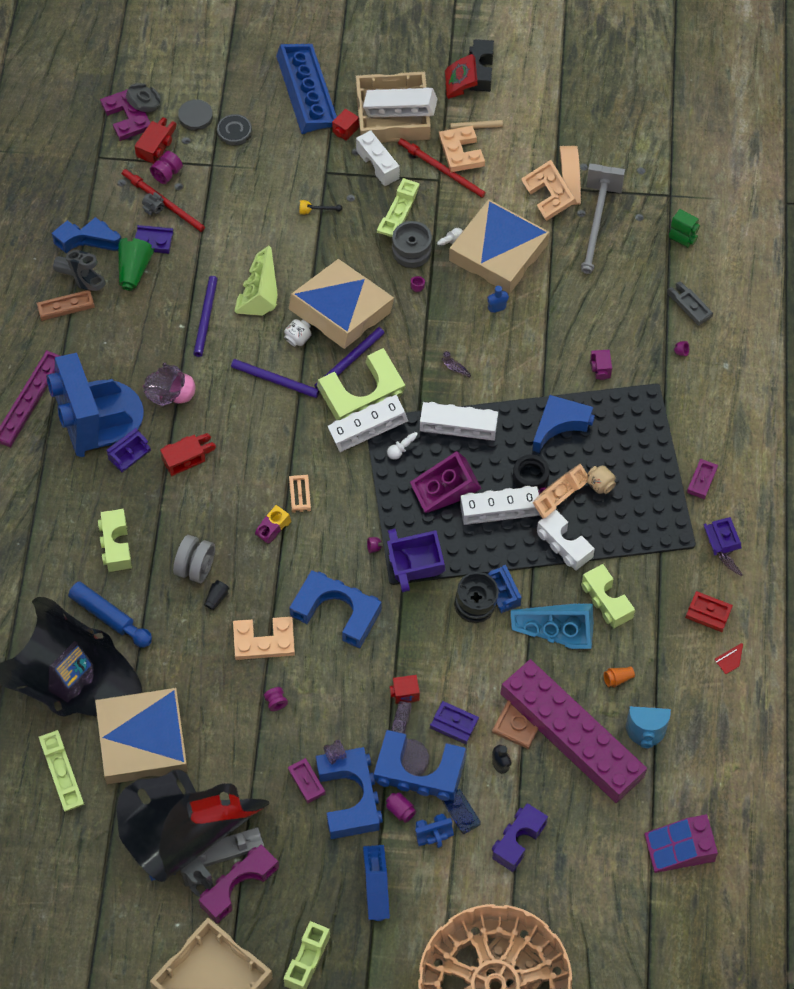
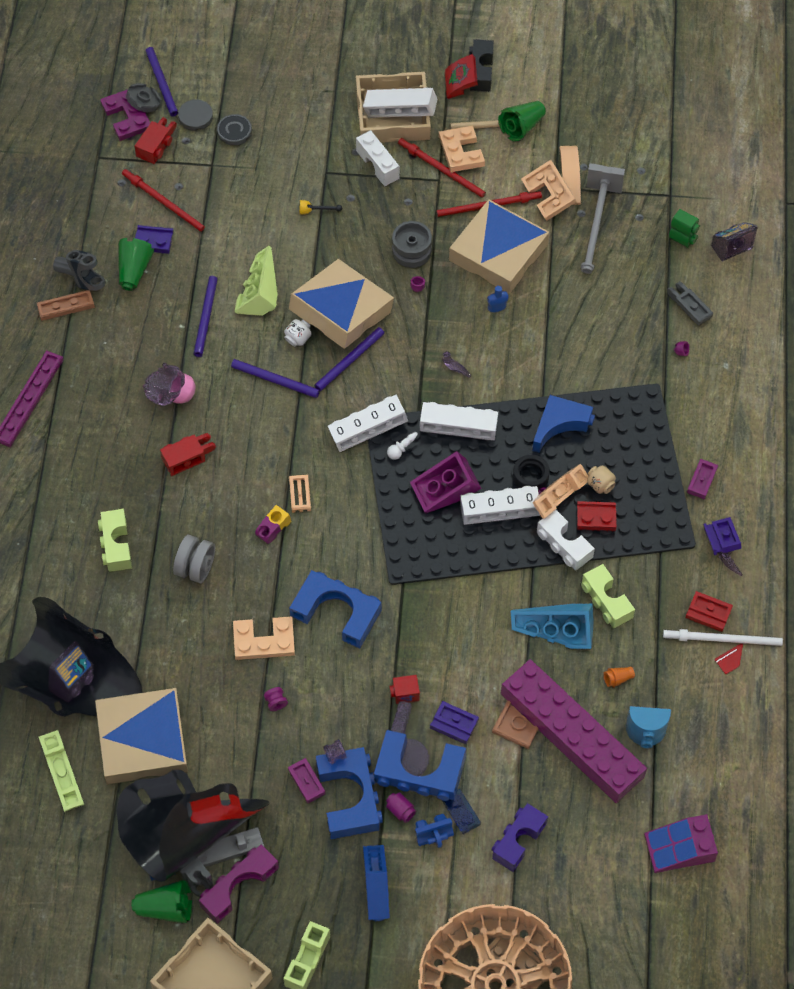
(93, 234): blue arch -> none
(93, 411): blue plate -> none
(109, 614): blue piece -> none
(128, 450): dark purple hinge -> none
(153, 203): dark grey gear -> none
(161, 81): none -> dark purple piece
(165, 167): magenta wheel -> none
(165, 903): none -> green cone
(216, 594): black cone -> none
(306, 86): blue arch -> none
(343, 403): yellowish green arch -> none
(345, 124): red brick -> none
(372, 544): magenta hinge -> none
(400, 207): yellowish green slope -> none
(415, 557): dark purple piece -> none
(451, 237): white bar -> none
(476, 587): black wheel -> none
(501, 759): black piece -> none
(508, 593): blue hinge -> none
(520, 119): none -> green cone
(522, 197): none -> red bar
(596, 516): none -> red plate
(601, 364): magenta brick -> none
(684, 635): none -> white bar
(734, 240): none -> slope

